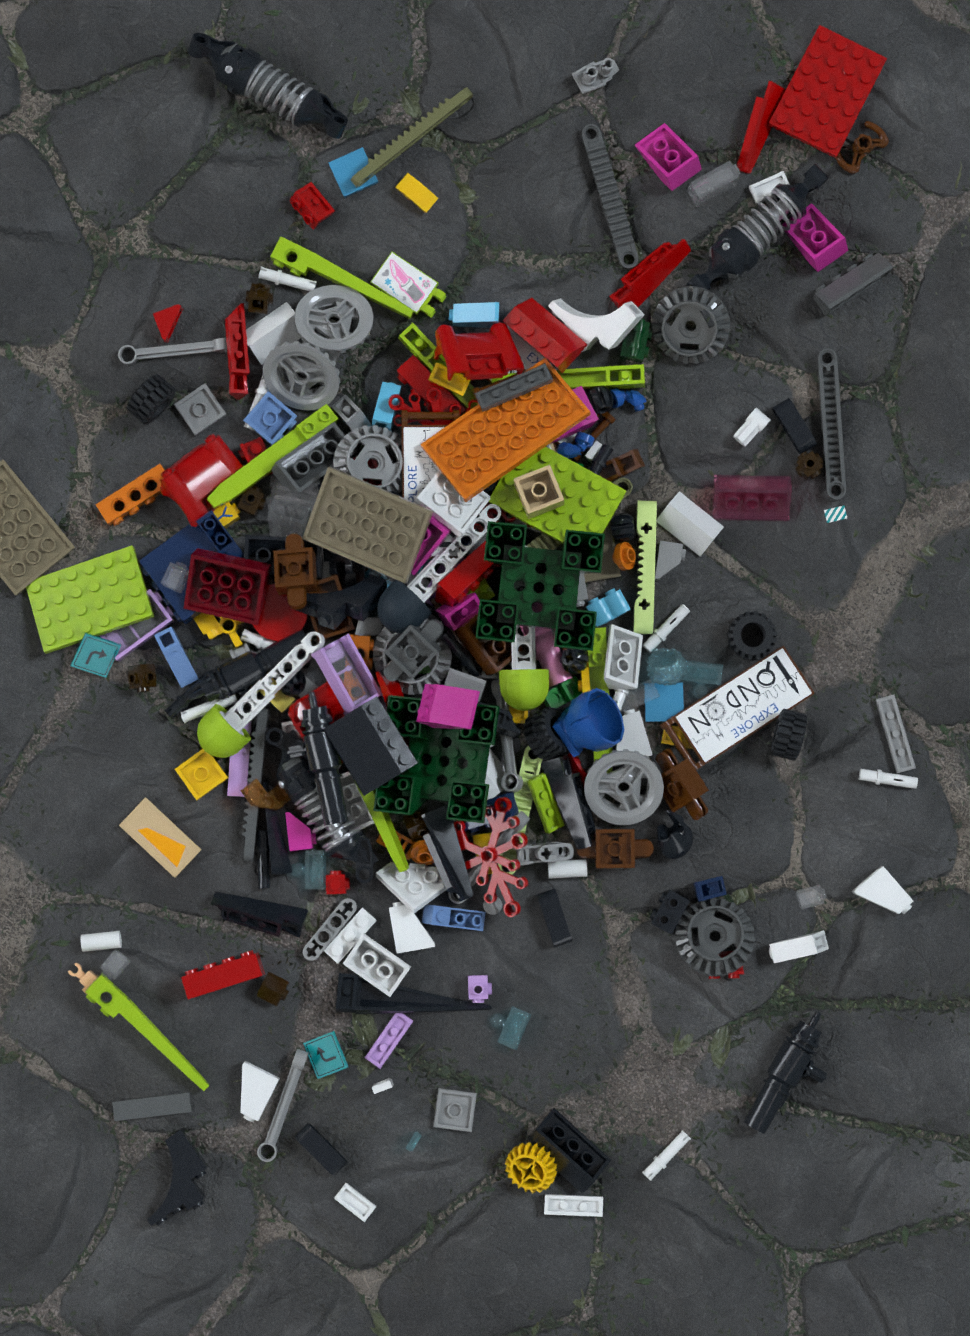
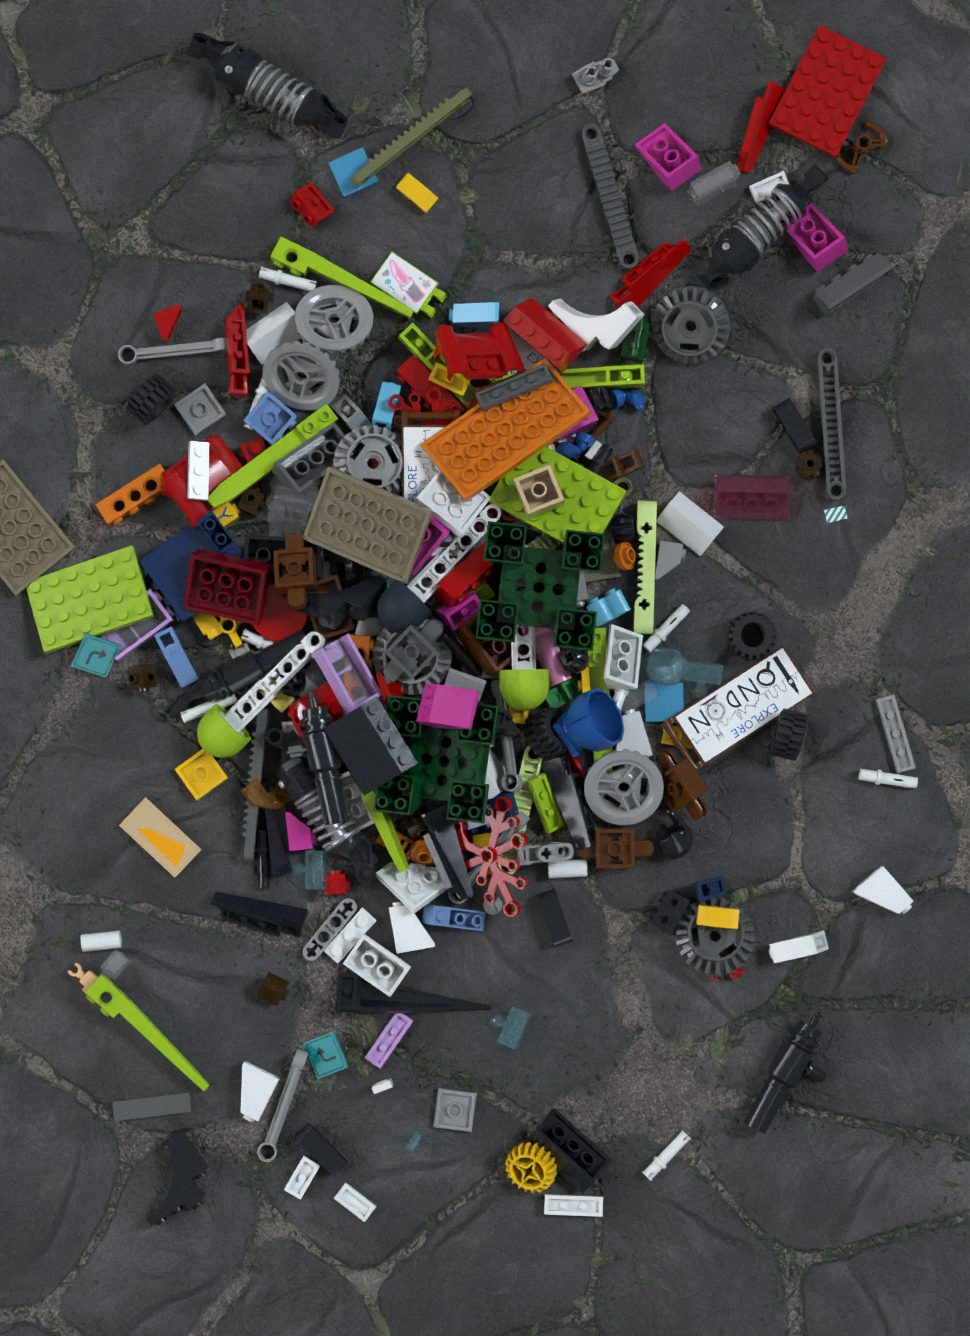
(175, 577): clear brick -> none
(198, 470): none -> white plate
(223, 975): red brick -> none
(239, 768): lavender tile -> none
(302, 1177): none -> white plate
(479, 988): lavender brick -> none
(717, 916): none -> yellow slope
(754, 423): white piece -> none
(810, 896): clear brick -> none

